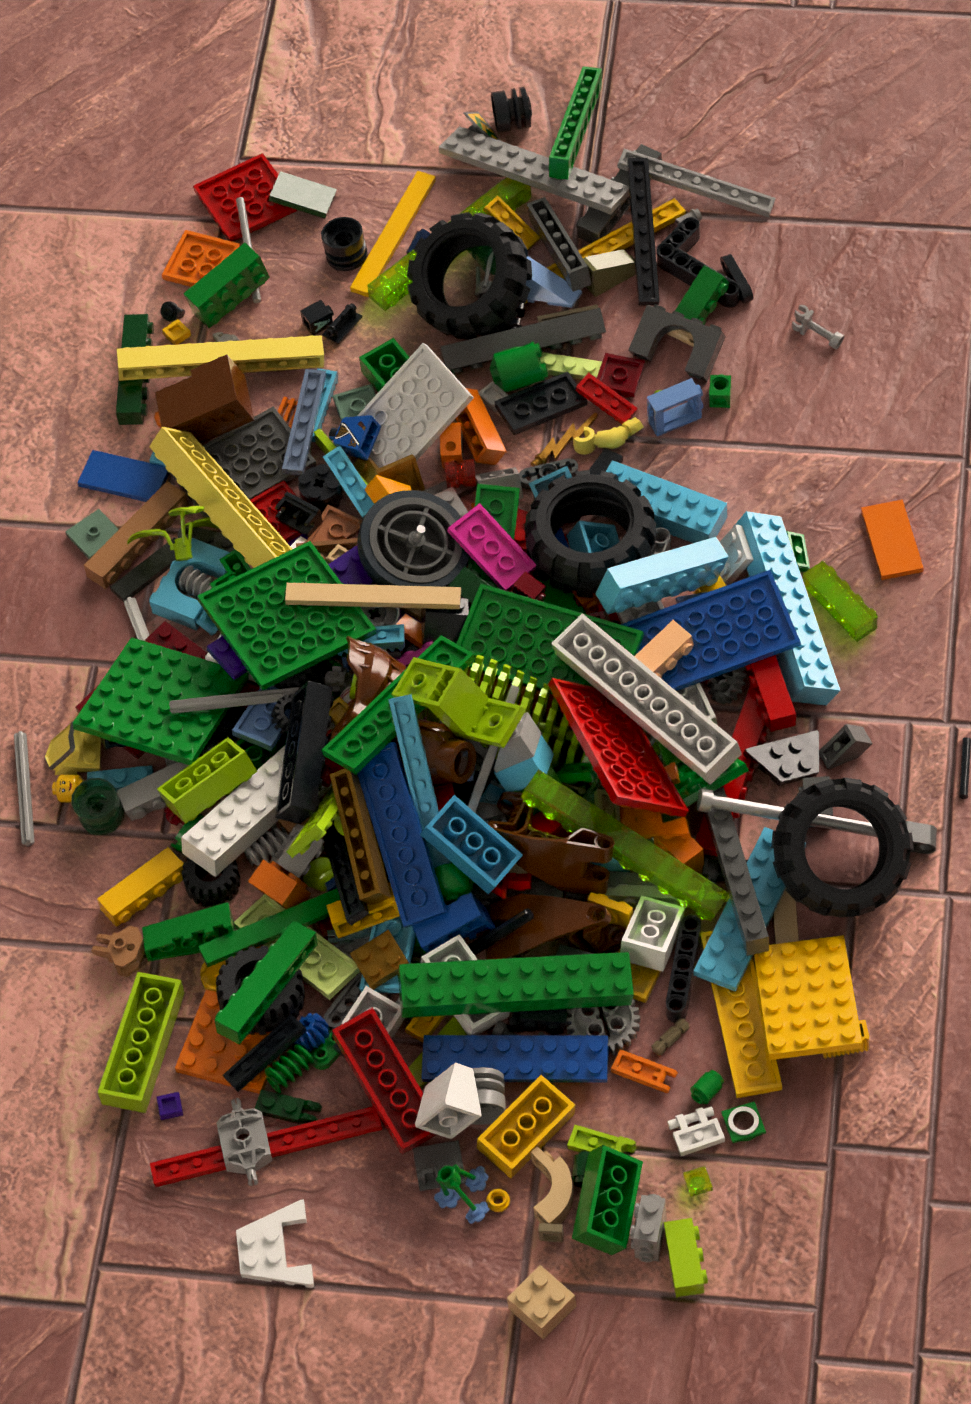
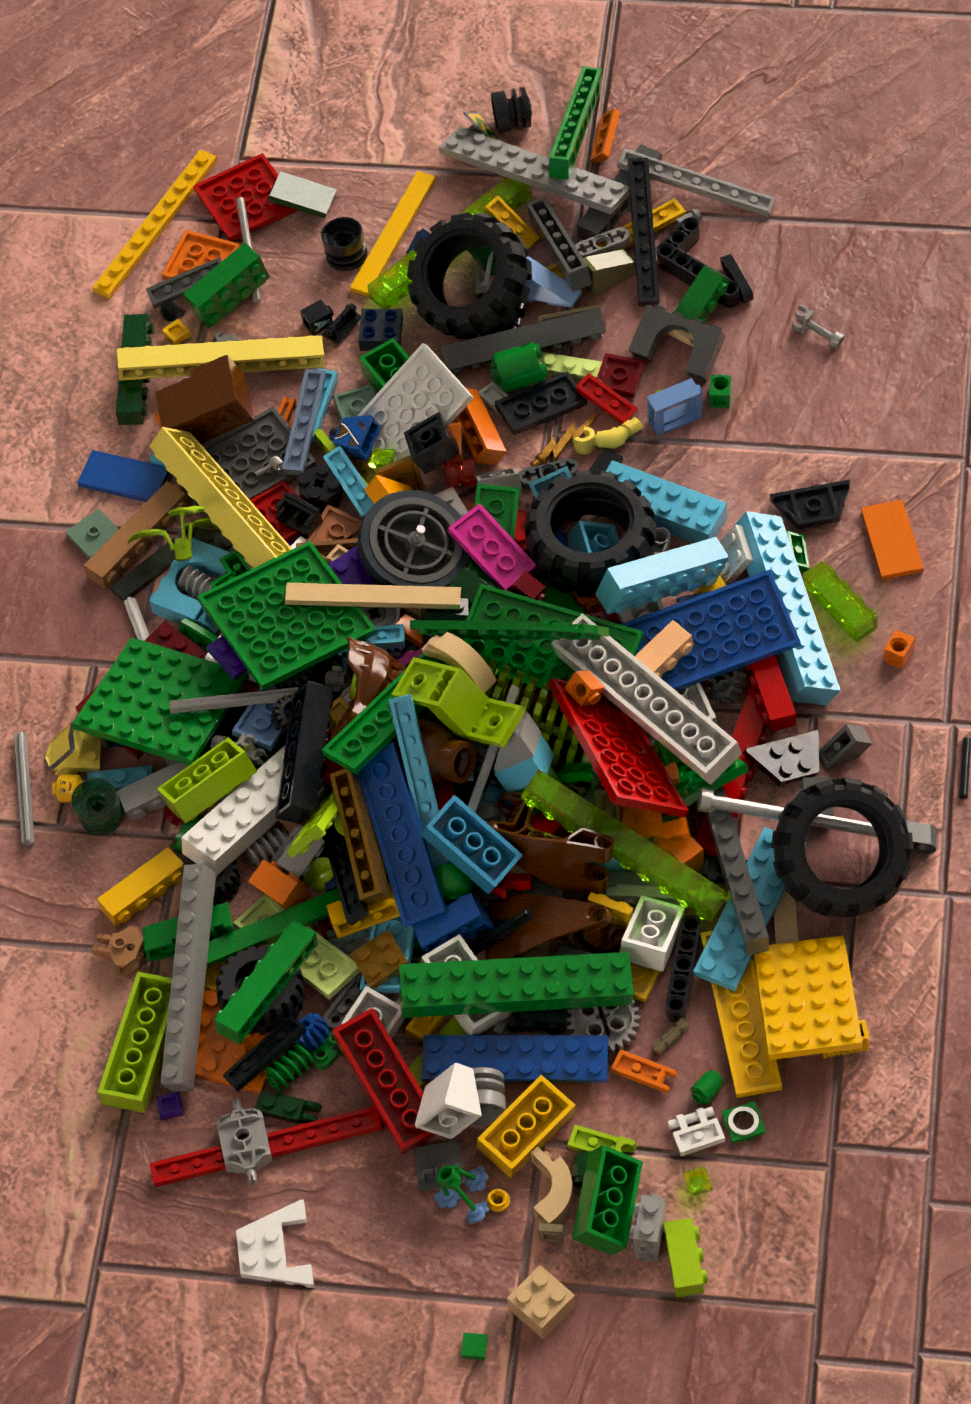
(154, 224): none -> yellow plate
(175, 287): none -> dark grey plate
(188, 978): none -> light grey brick
(197, 633): none -> green plate
(245, 742): none -> light grey bar
(274, 463): none -> light grey hand
(379, 327): none -> black brick
(381, 458): none -> clear neon green plate
(431, 443): none -> black slope
(460, 655): none -> tan arch
(474, 1346): none -> green tile
(510, 629): none -> green plate
(584, 688): none -> orange brick
(605, 136): none -> orange plate
(613, 234): none -> light grey beam
(813, 504): none -> black wing
(901, 642): none -> orange brick

